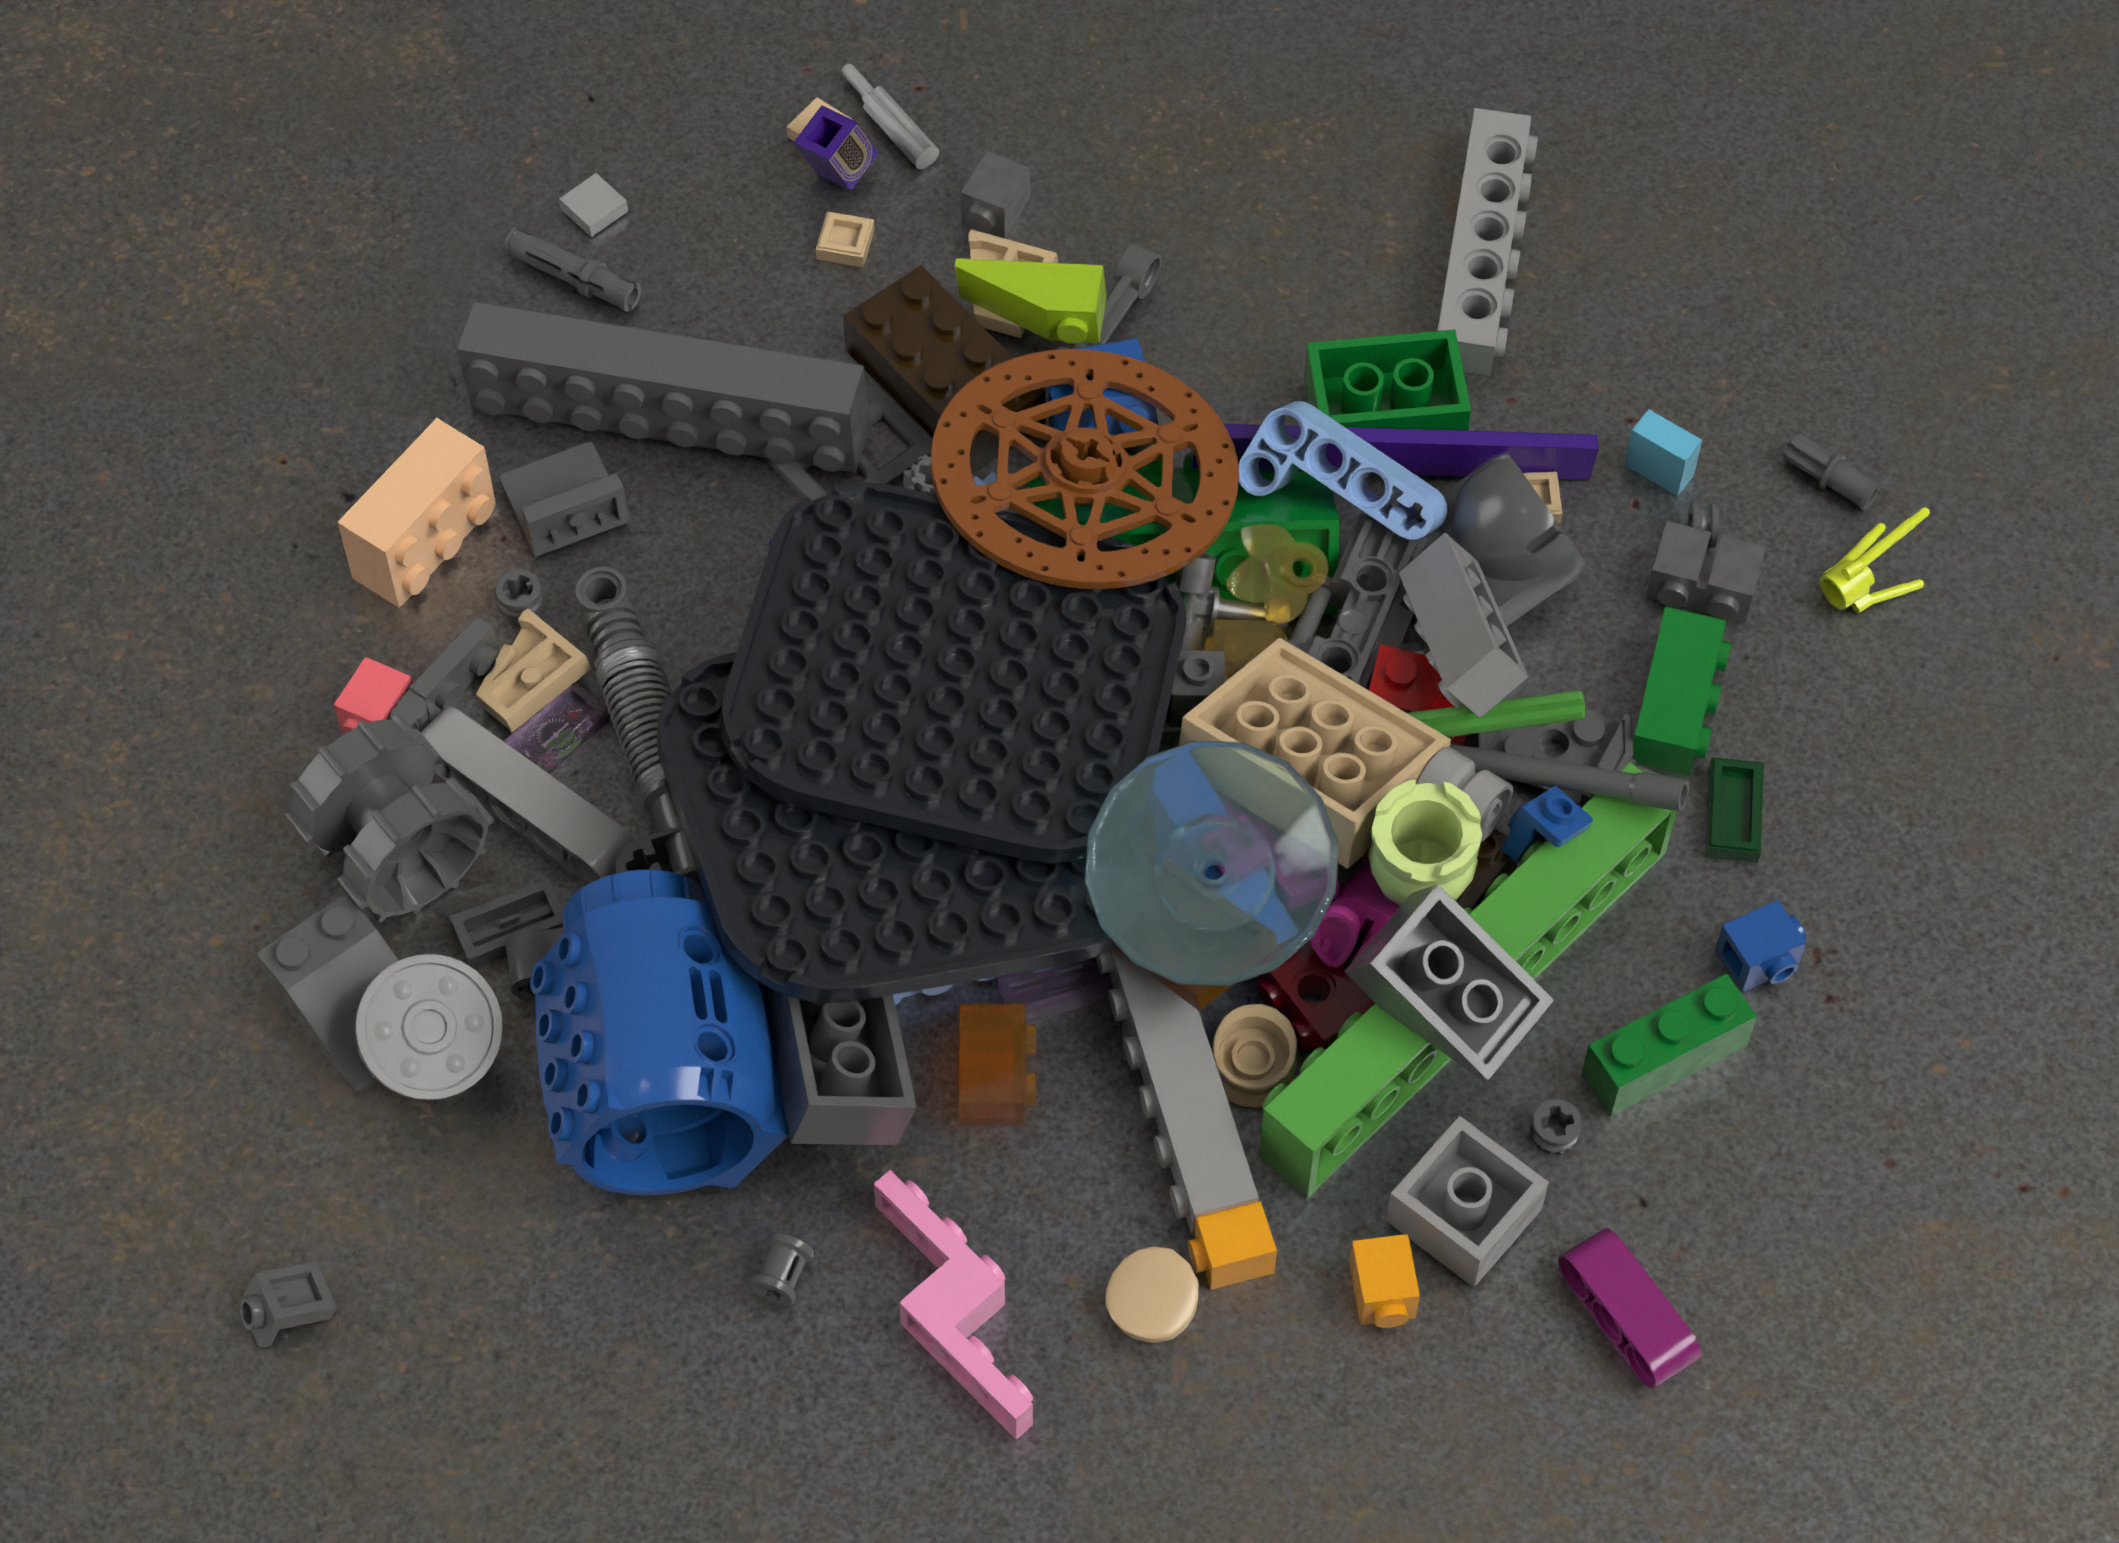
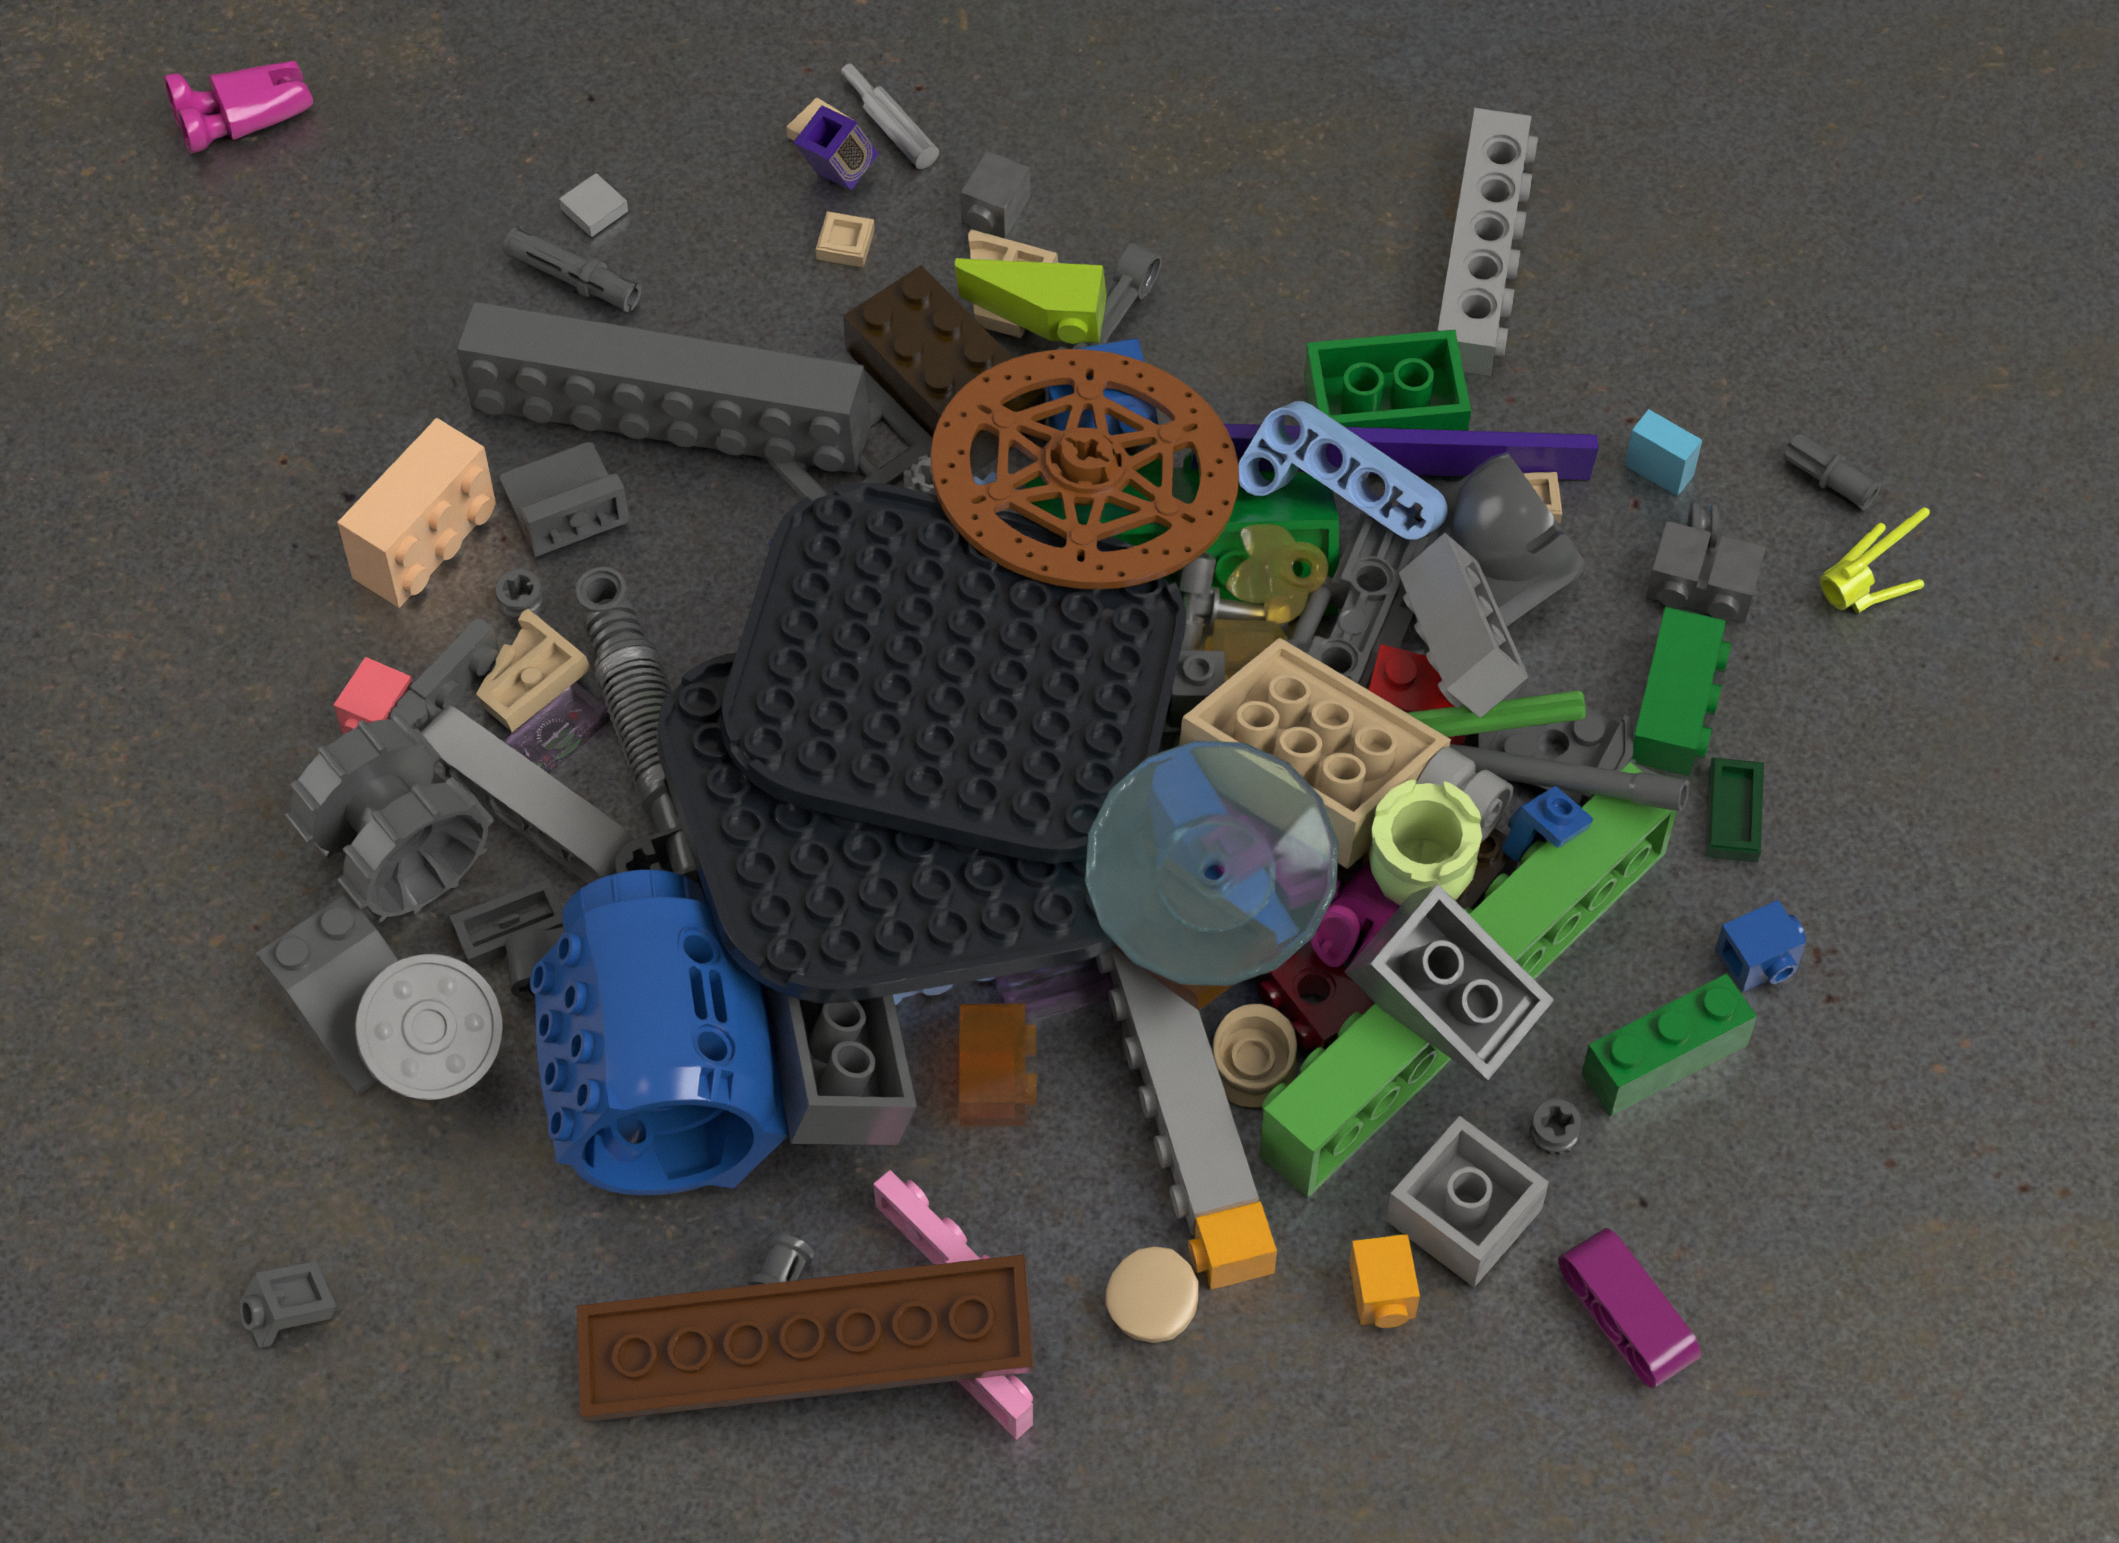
(237, 102): none -> dark pink piece
(805, 1338): none -> reddish brown plate

